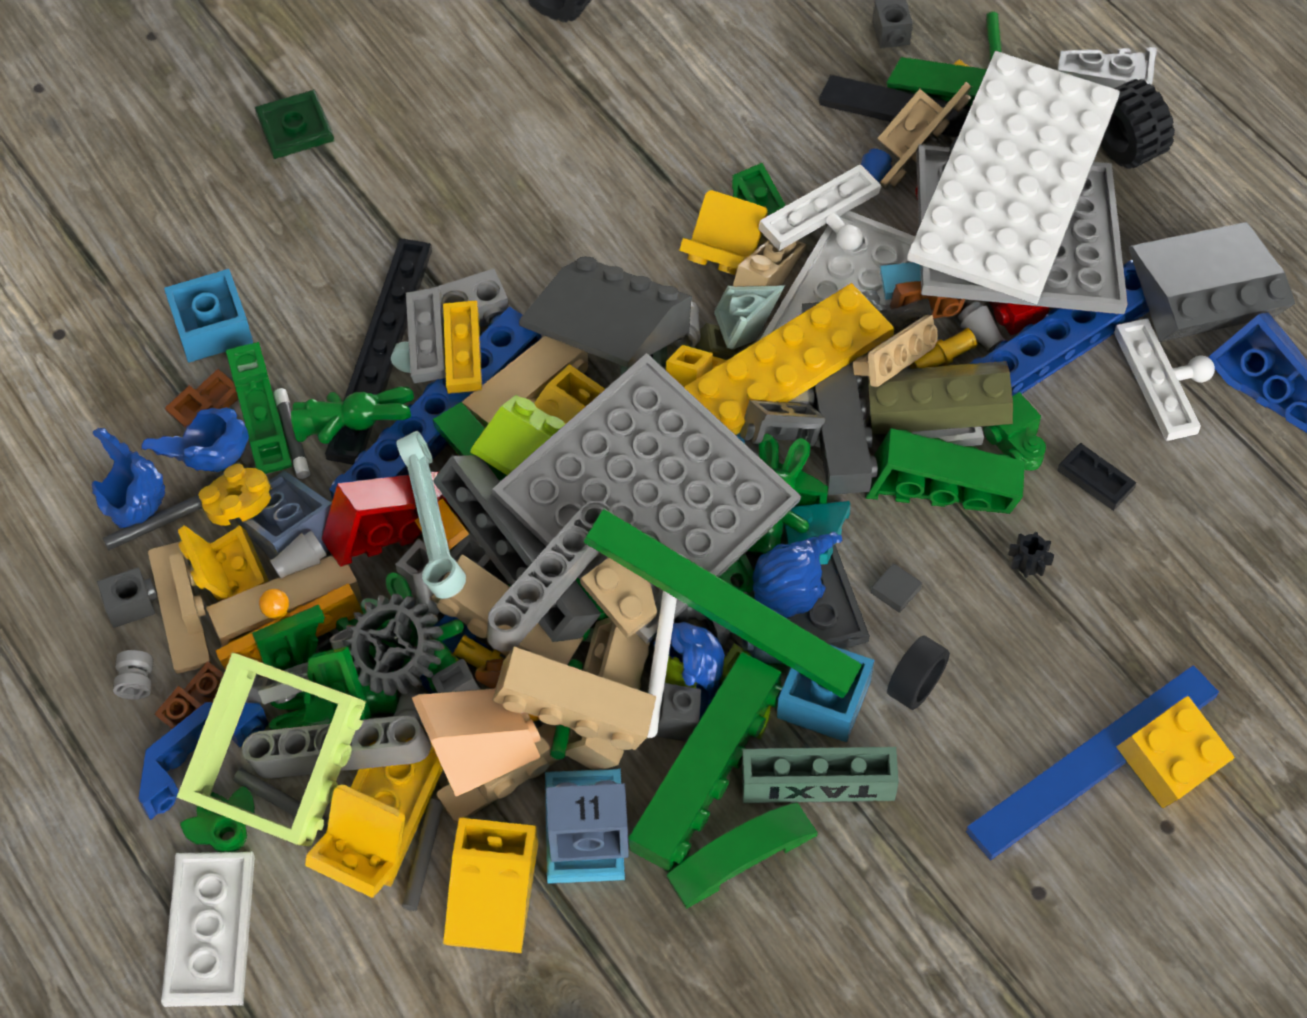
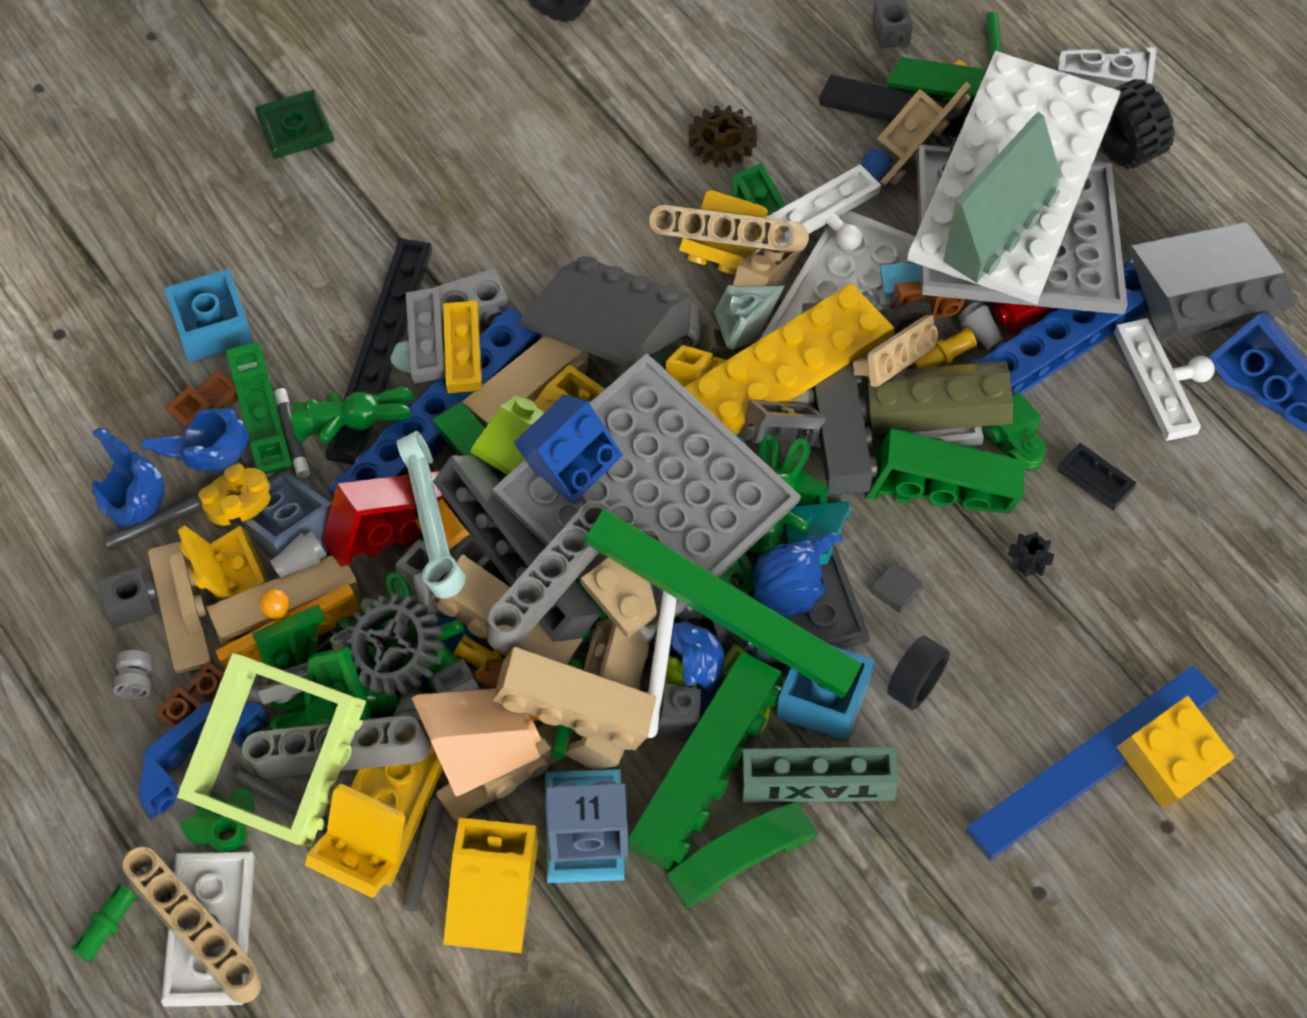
(104, 923): none -> green pin
(196, 940): none -> tan beam
(569, 447): none -> blue slope
(722, 136): none -> dark brown gear
(741, 232): none -> tan beam
(1003, 202): none -> sand green slope

